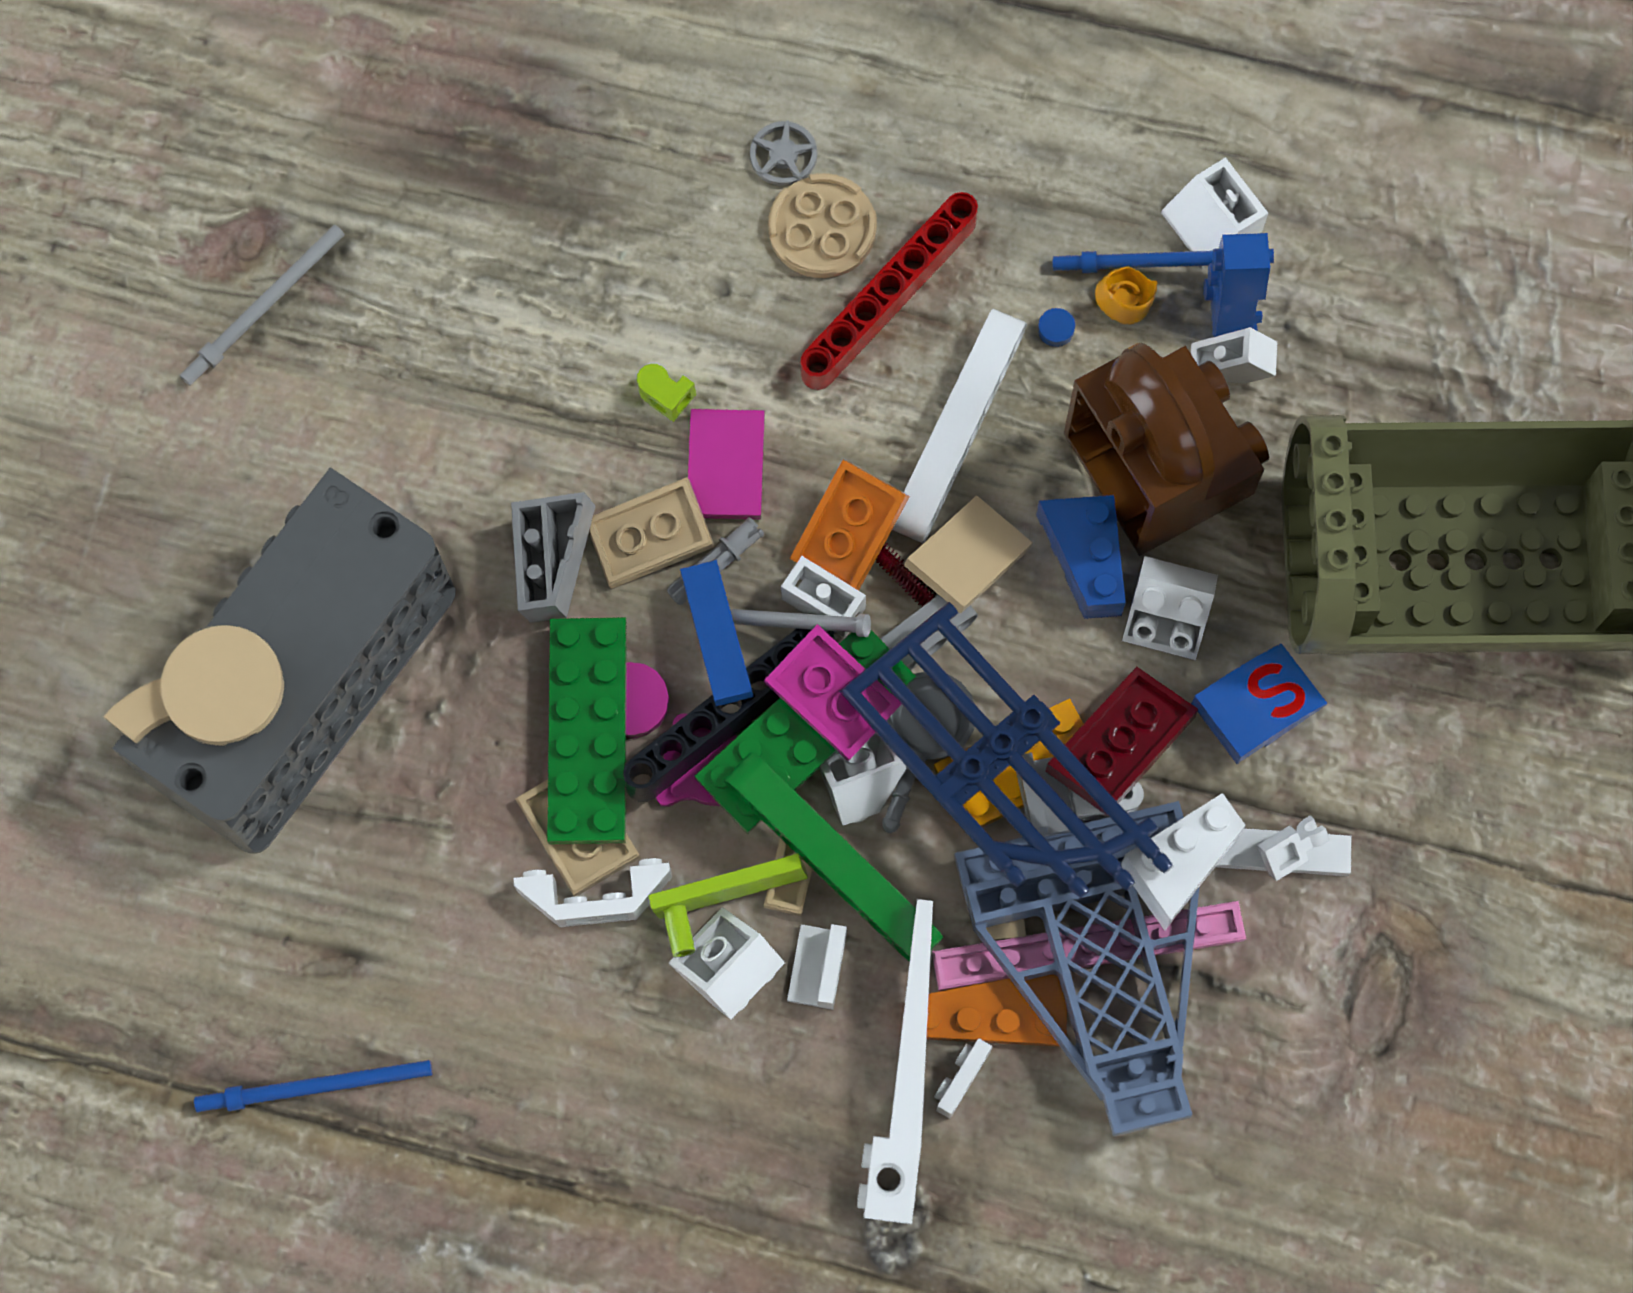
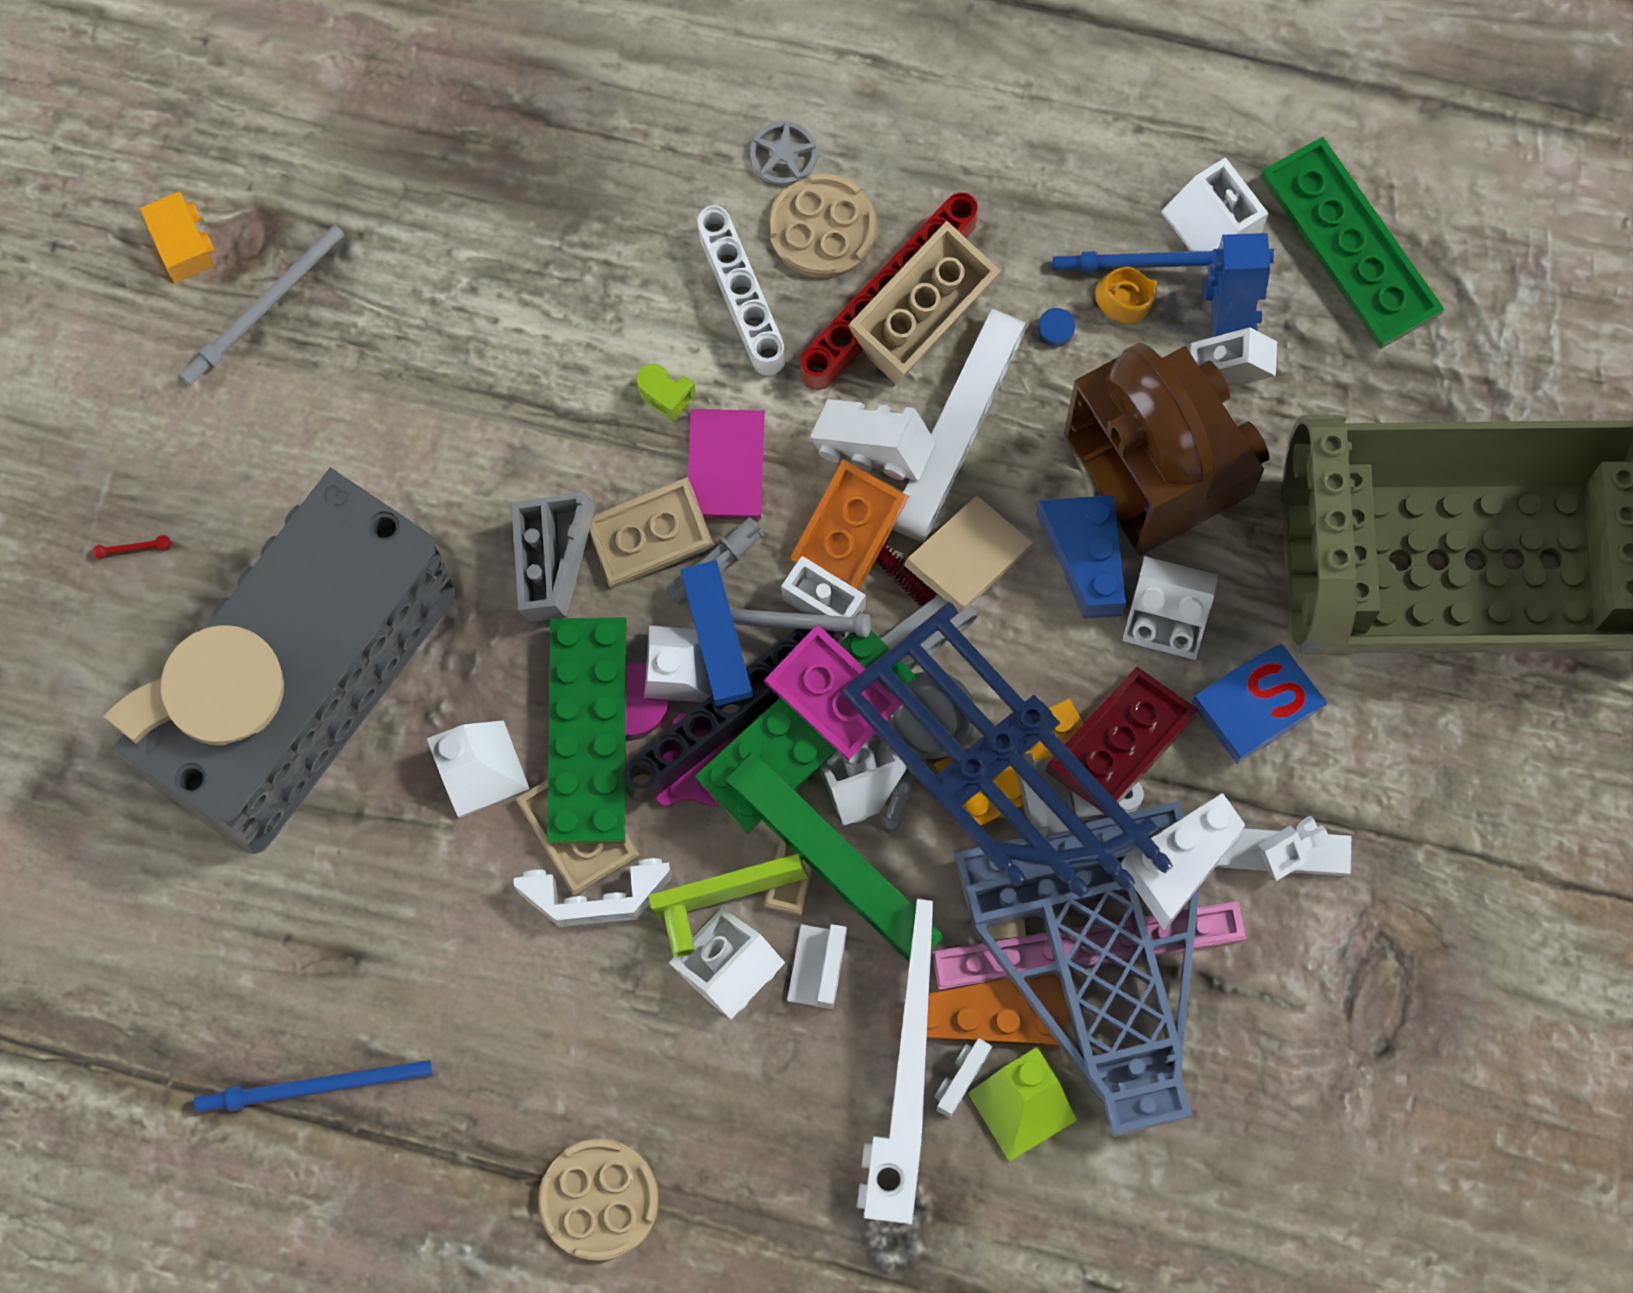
(162, 543): none -> red hinge
(178, 237): none -> light orange brick
(478, 766): none -> white slope
(598, 1200): none -> tan tile
(675, 666): none -> white slope
(741, 274): none -> white beam
(874, 439): none -> white wedge
(922, 302): none -> tan slope
(1022, 1104): none -> lime slope
(1352, 242): none -> green plate

